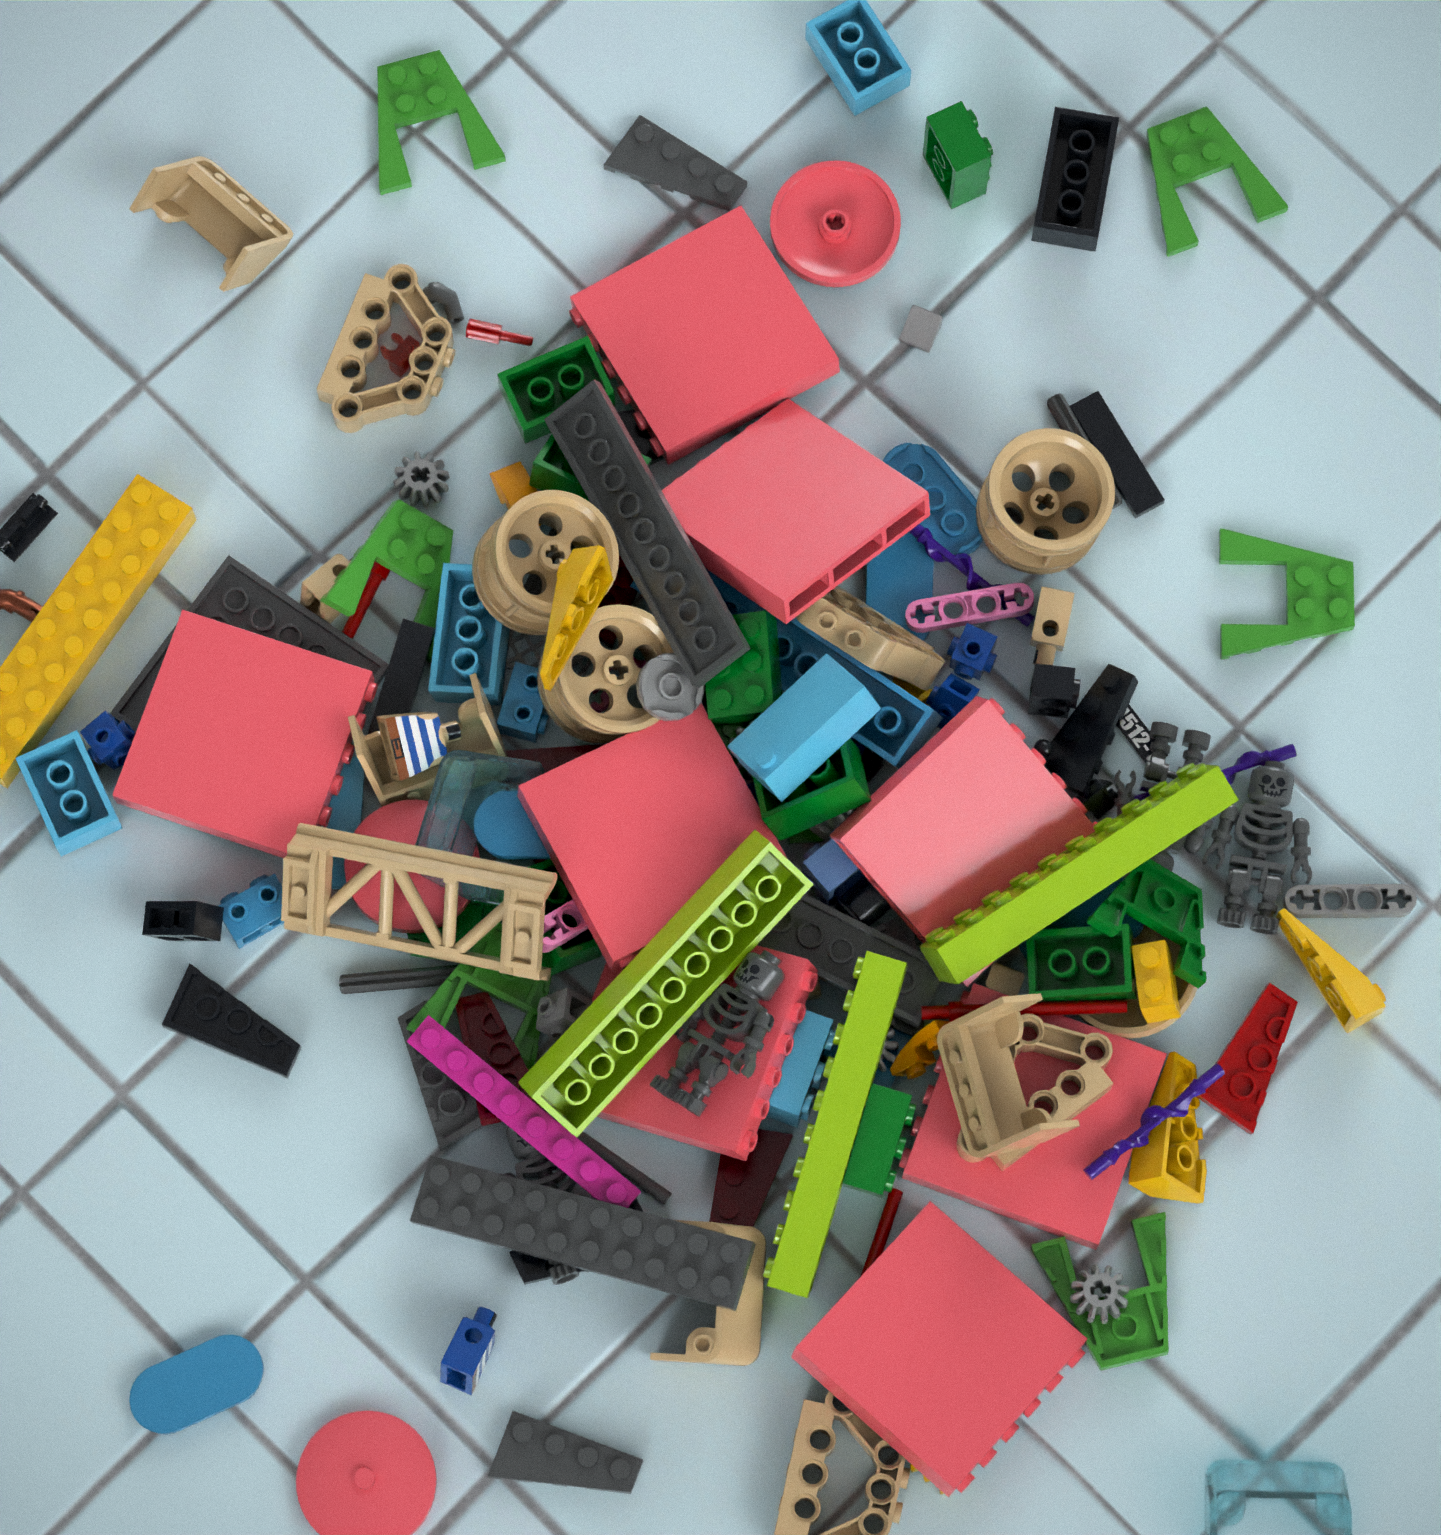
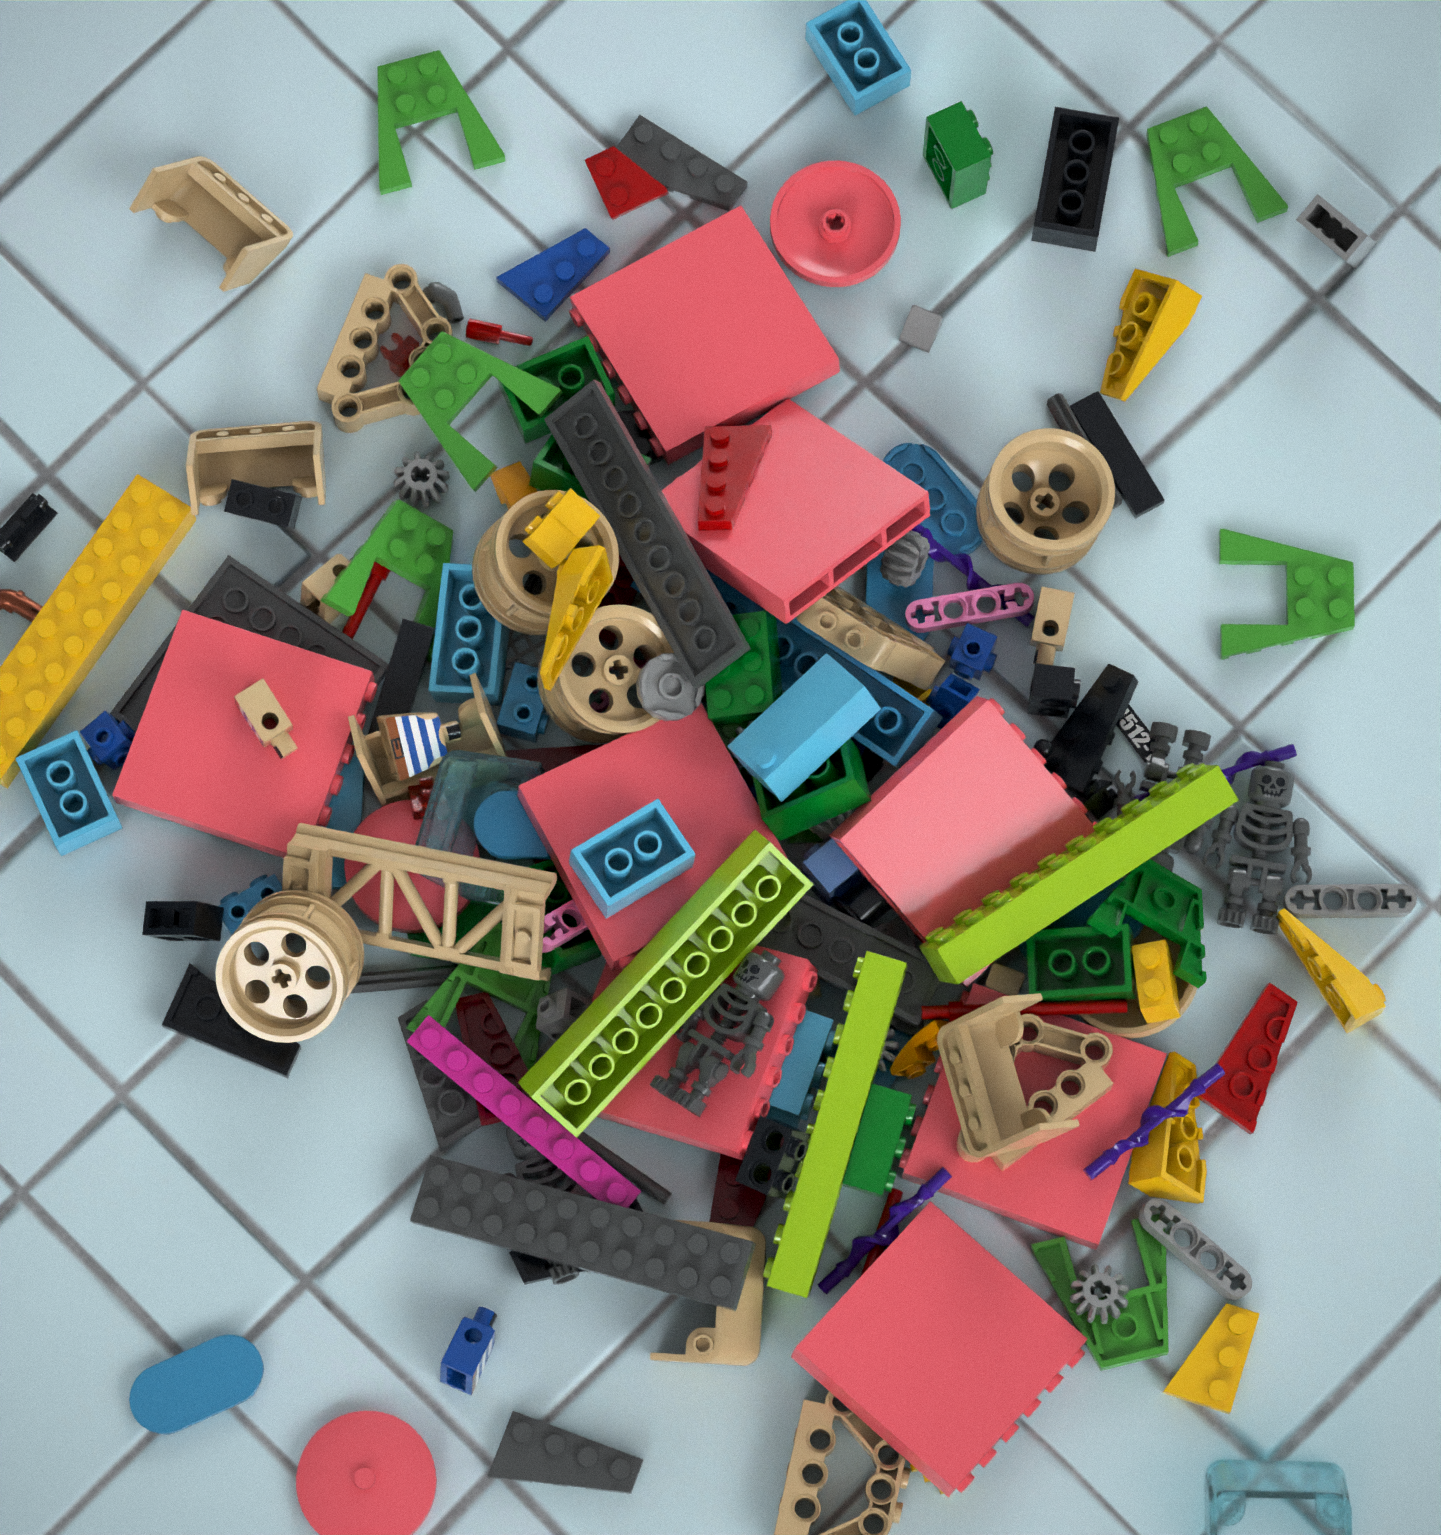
(256, 455): none -> tan windscreen
(259, 704): none -> tan torso
(263, 504): none -> black brick
(330, 943): none -> tan wheel
(419, 796): none -> clear red tile
(449, 378): none -> bright green wing
(555, 273): none -> blue wing
(560, 527): none -> yellow brick
(622, 182): none -> red wing
(632, 858): none -> medium azure brick
(727, 471): none -> red wing
(765, 1154): none -> black brick
(886, 1233): none -> dark purple piece
(905, 559): none -> light grey gear
(1152, 320): none -> yellow wedge
(1198, 1244): none -> light grey beam
(1217, 1361): none -> yellow wing
(1336, 231): none -> light grey brick

